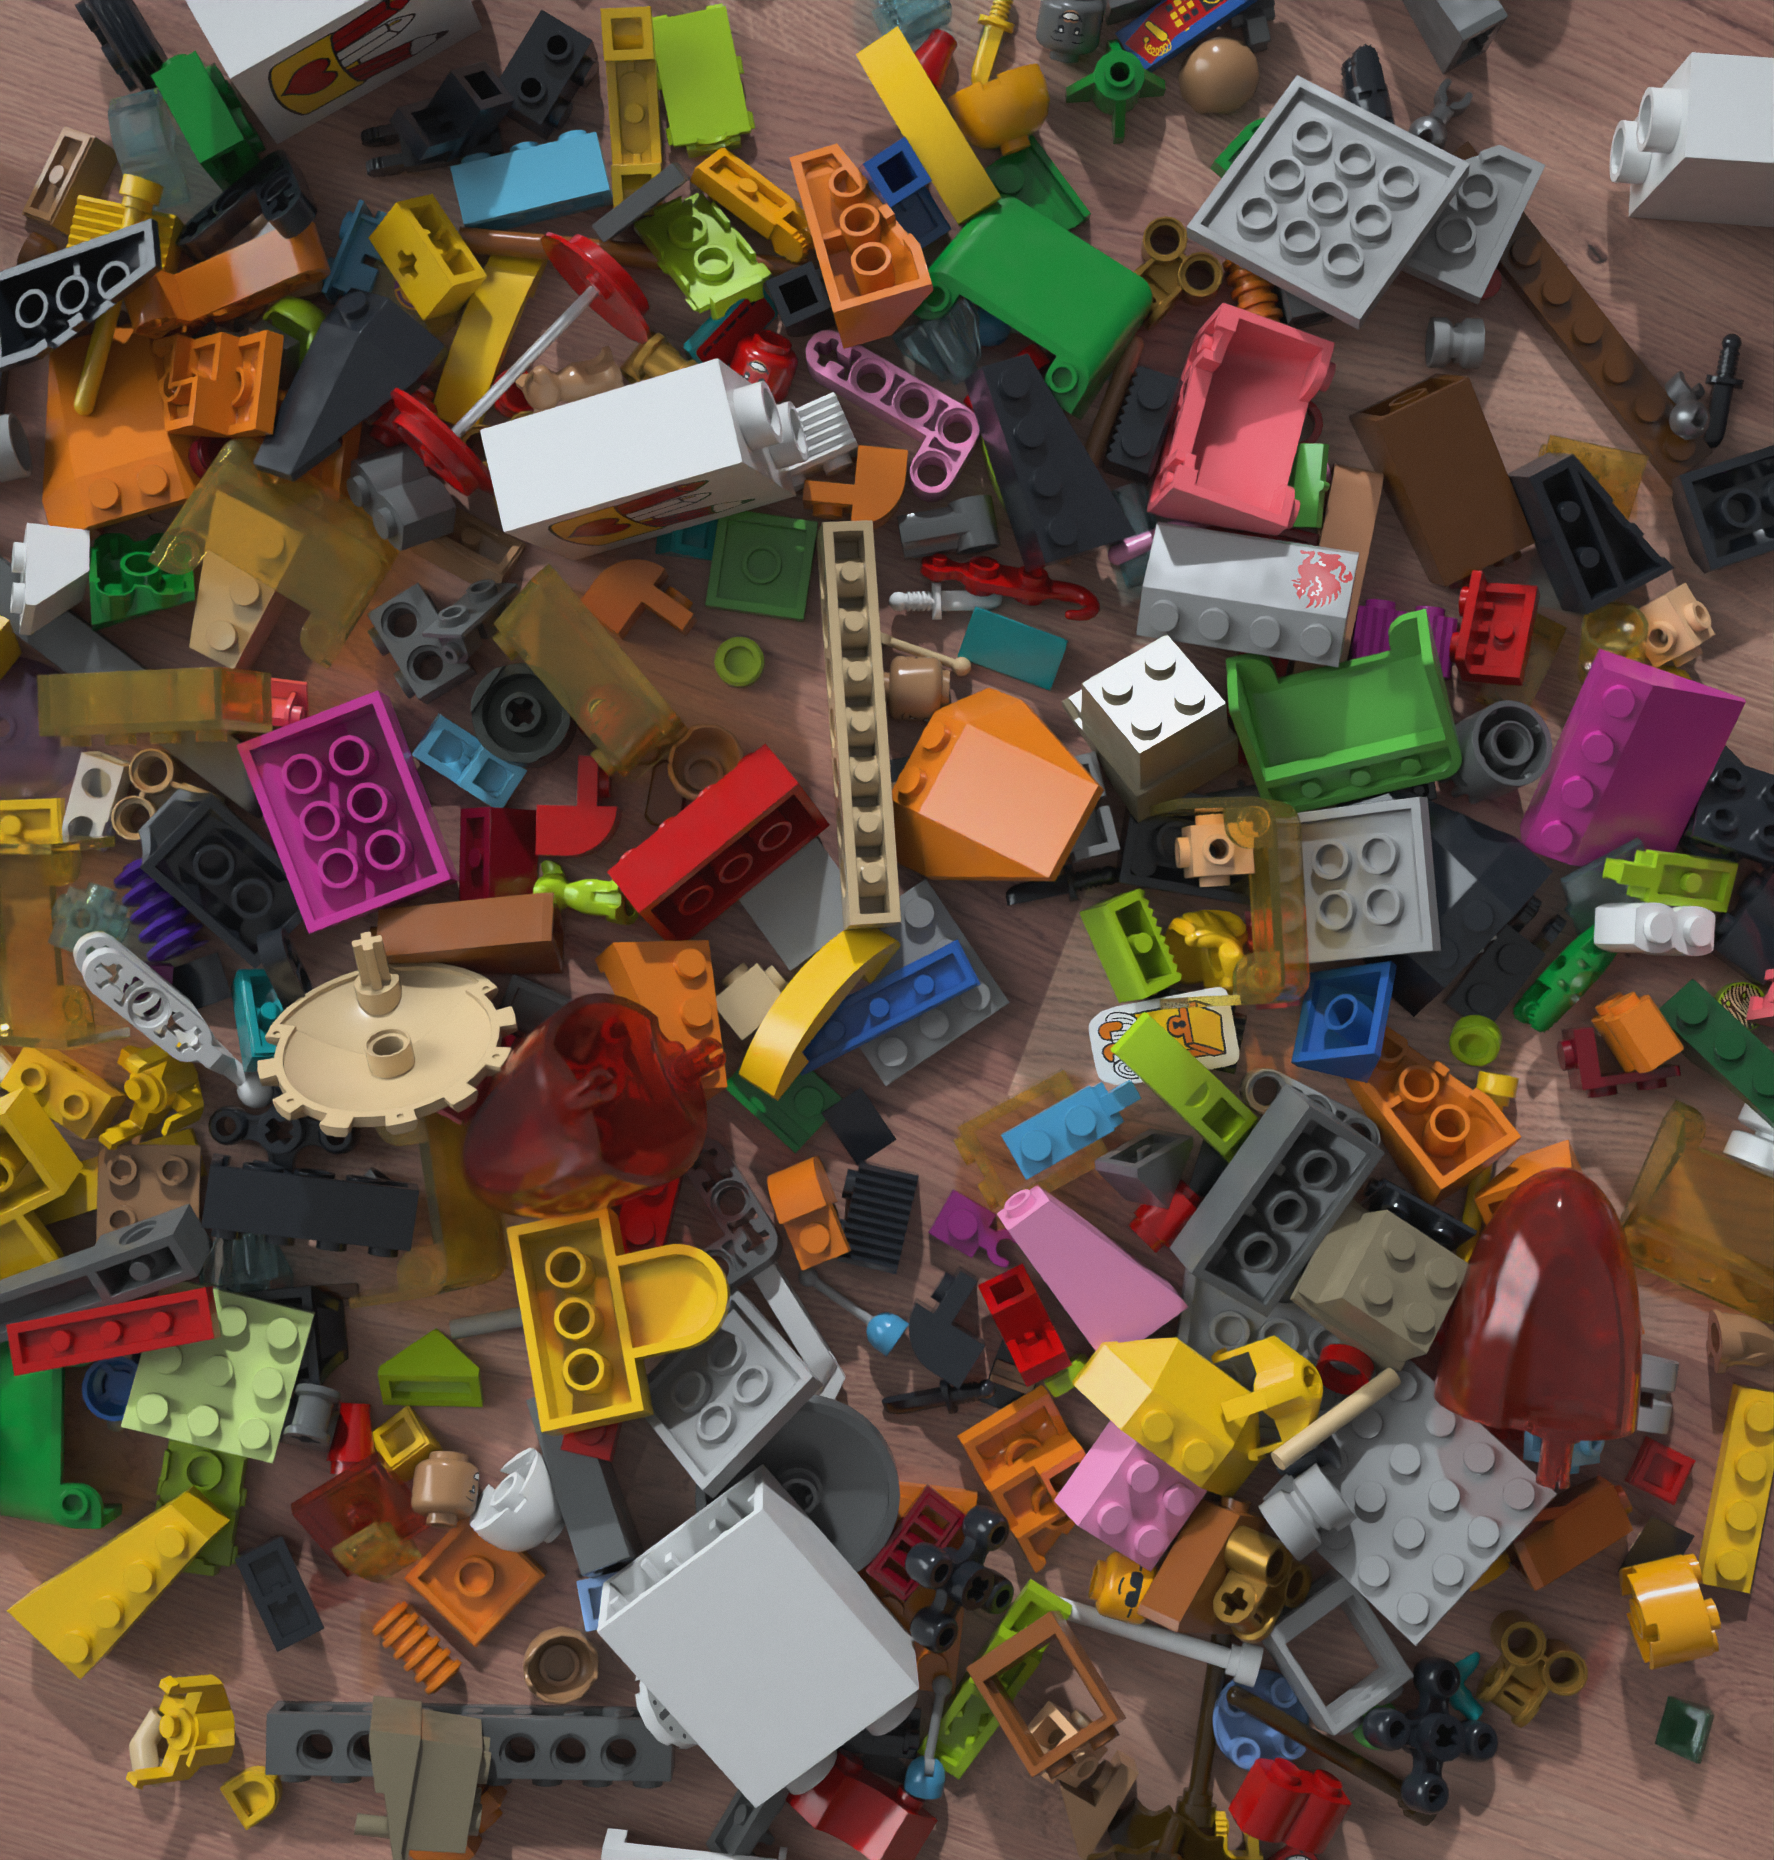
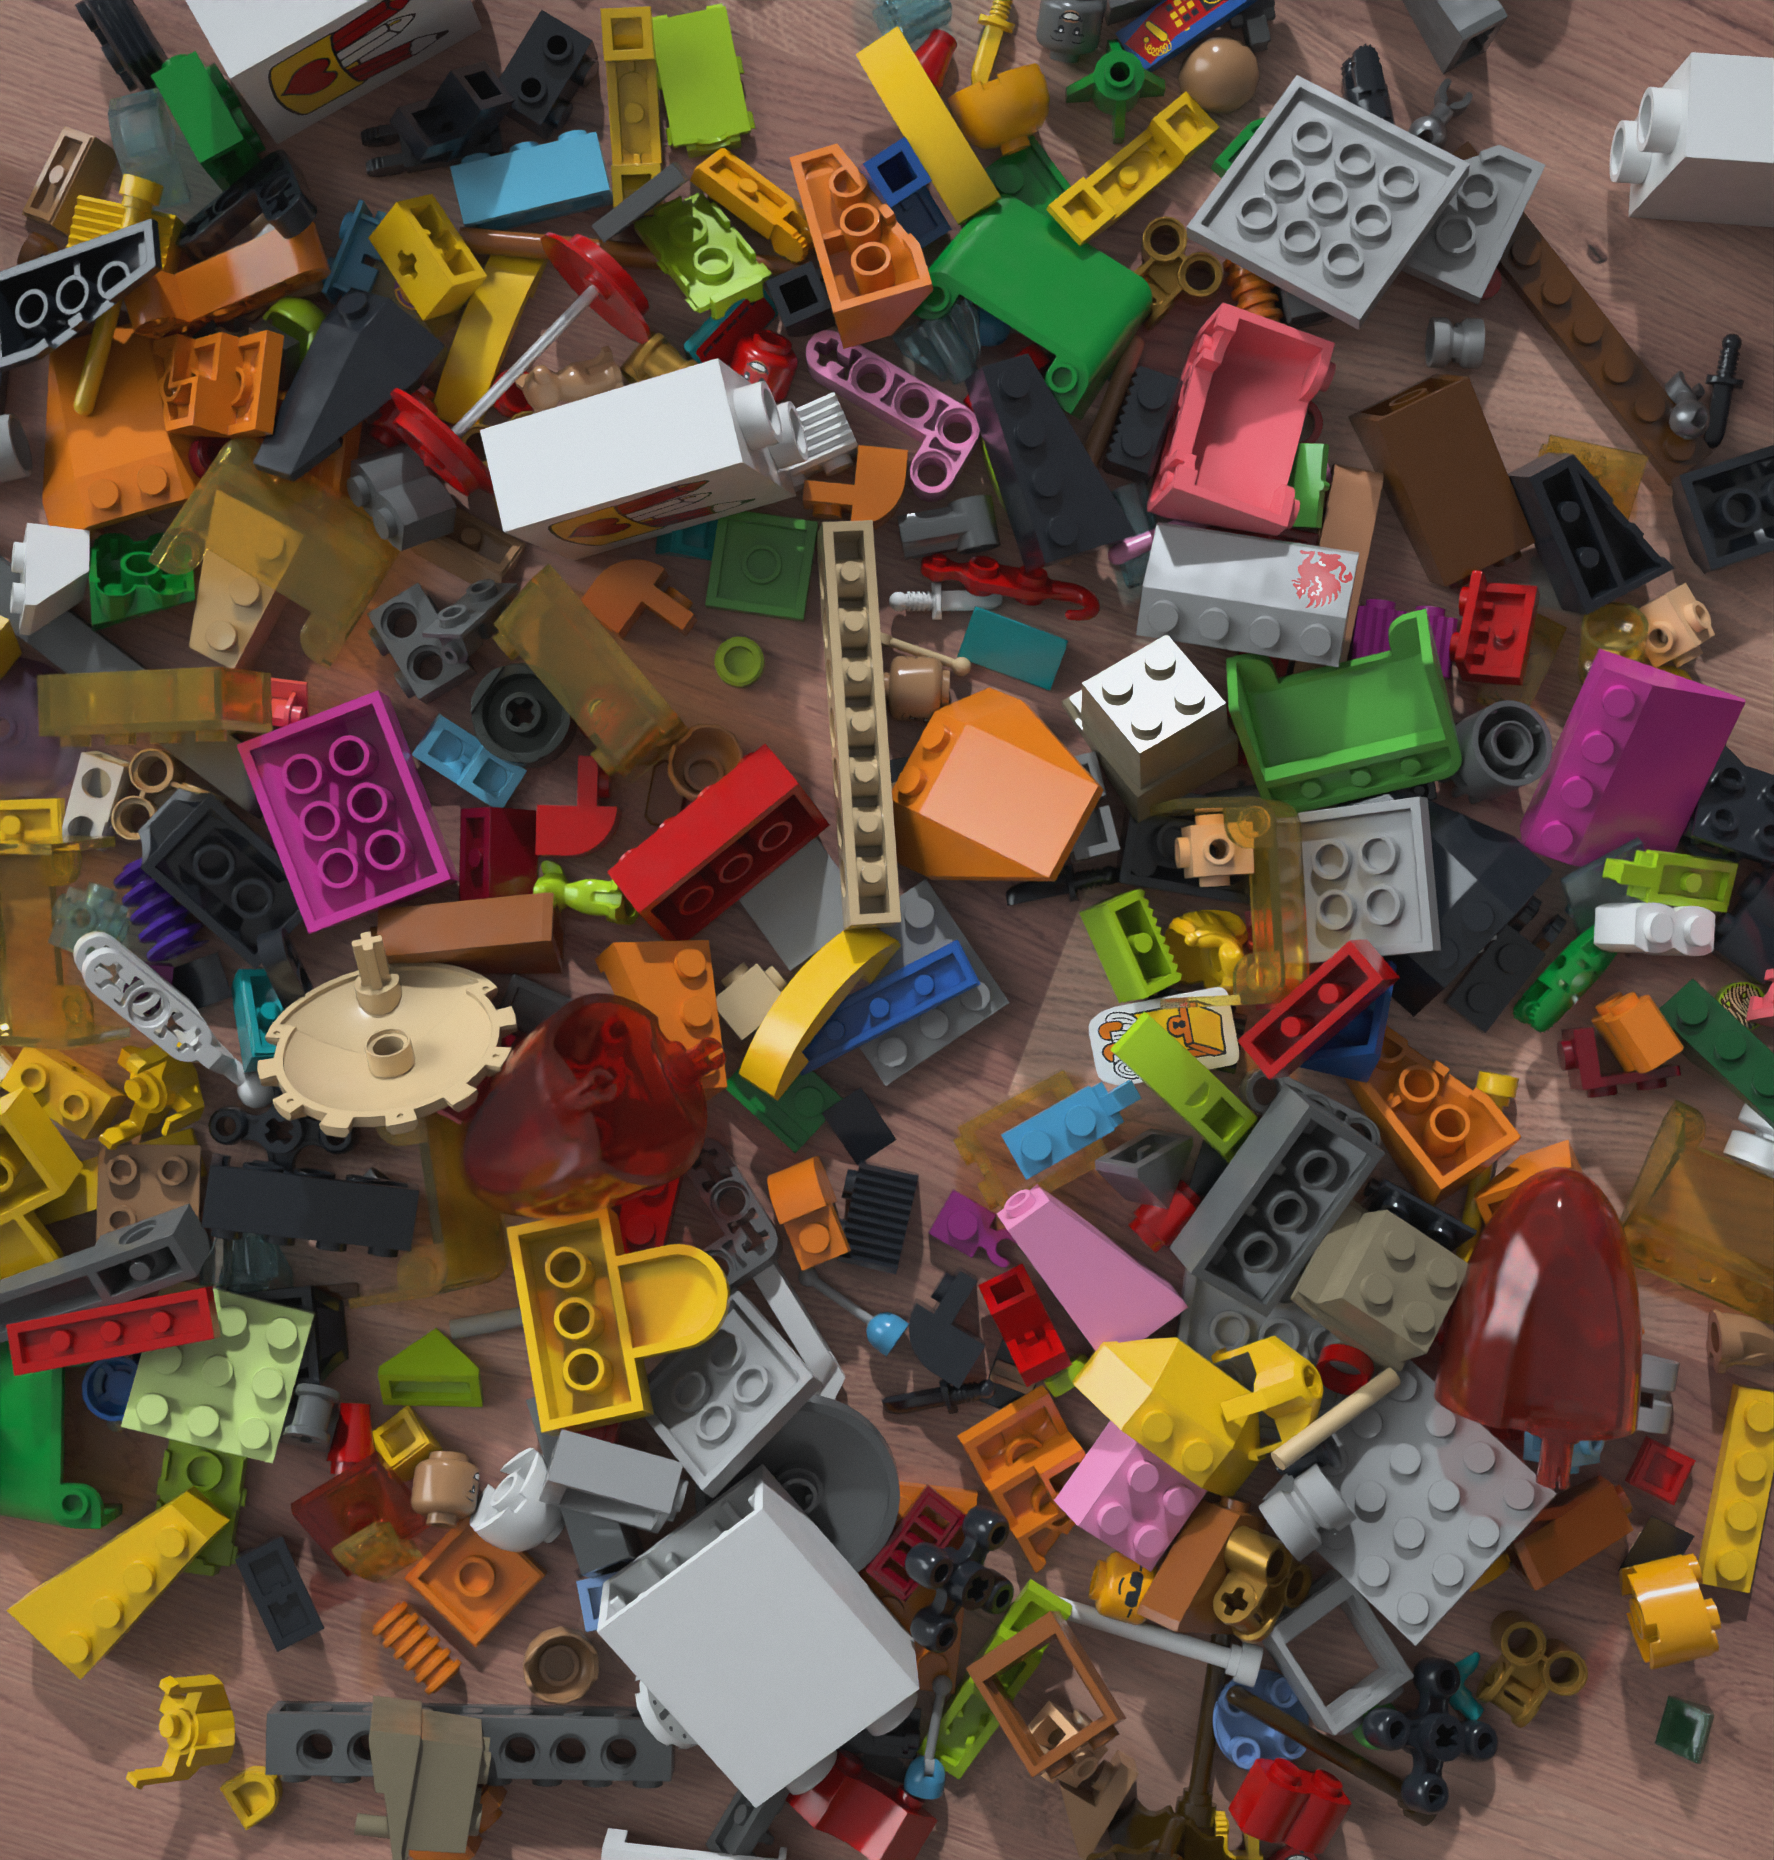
(144, 1743): tan arm -> none
(613, 1482): none -> light grey window
(1134, 171): none -> yellow slope
(1318, 1009): none -> red brick
(1475, 1040): lime tile -> none

